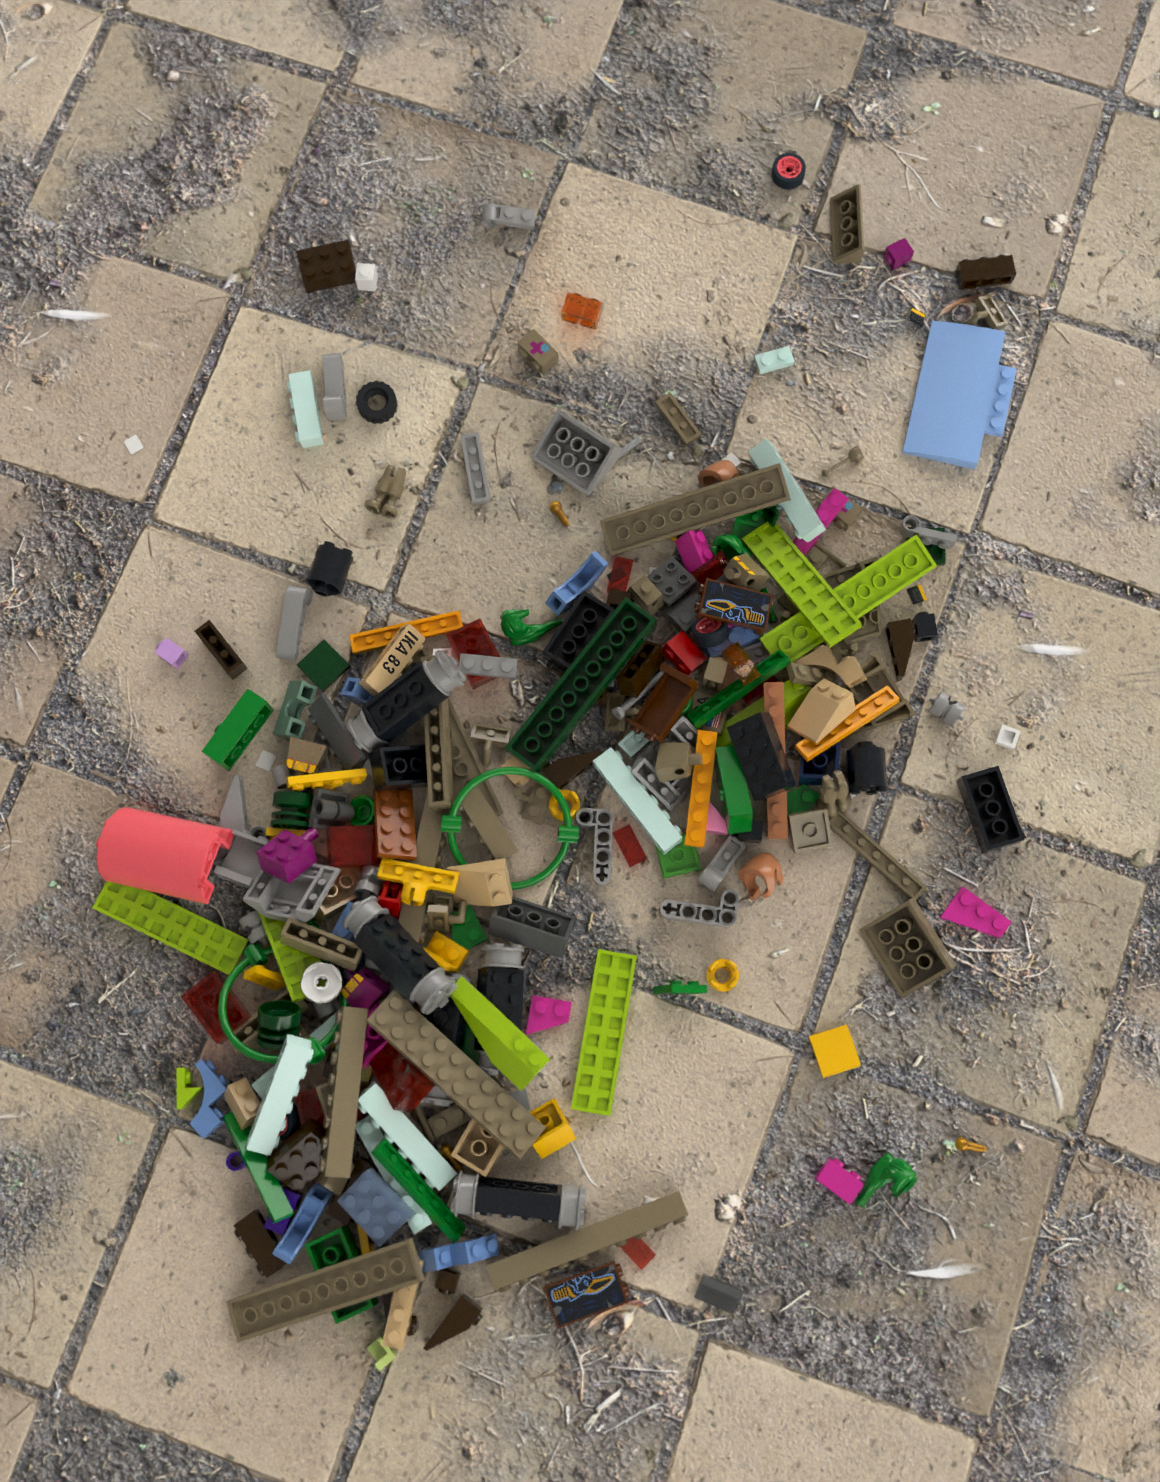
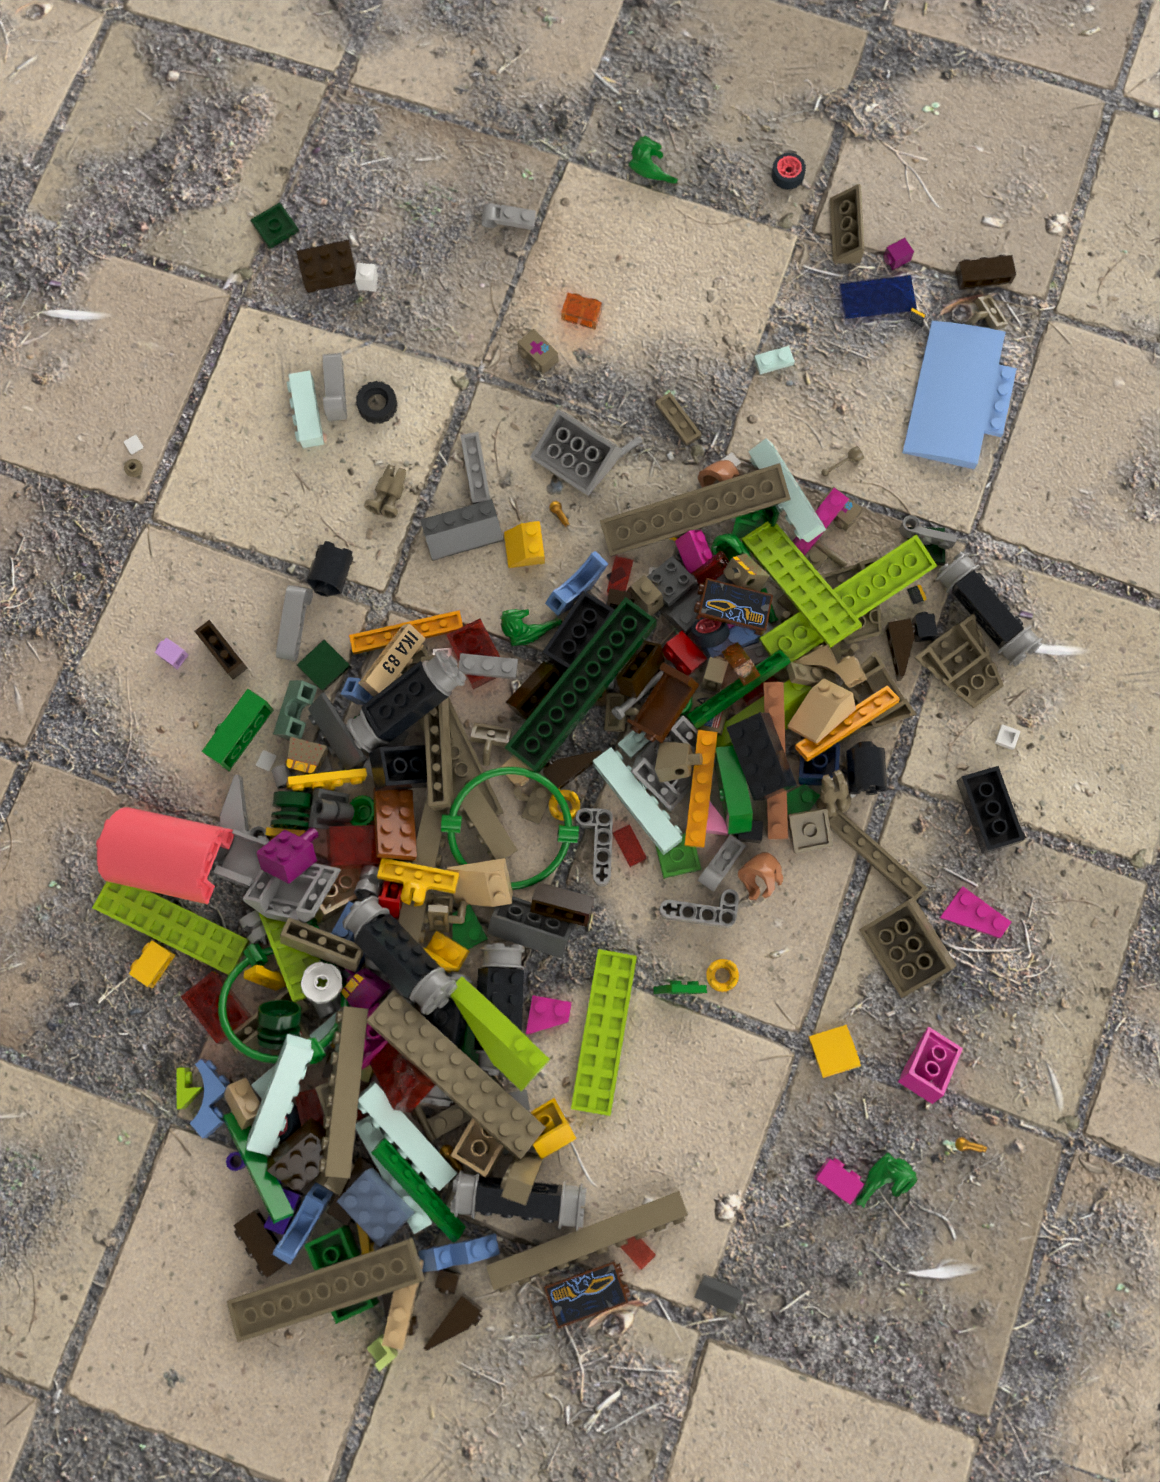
(133, 472): none -> dark tan plate
(151, 964): none -> yellow brick
(274, 225): none -> dark green tile
(462, 529): none -> dark grey slope
(521, 1177): none -> dark tan brick
(524, 545): none -> yellow slope
(534, 690): none -> dark brown brick
(562, 904): none -> dark brown brick
(642, 160): none -> green hair
(877, 297): none -> clear blue tile
(931, 1066): none -> dark pink slope
(947, 709): light grey wheel -> none
(963, 662): none -> dark tan wedge
(989, 611): none -> brick

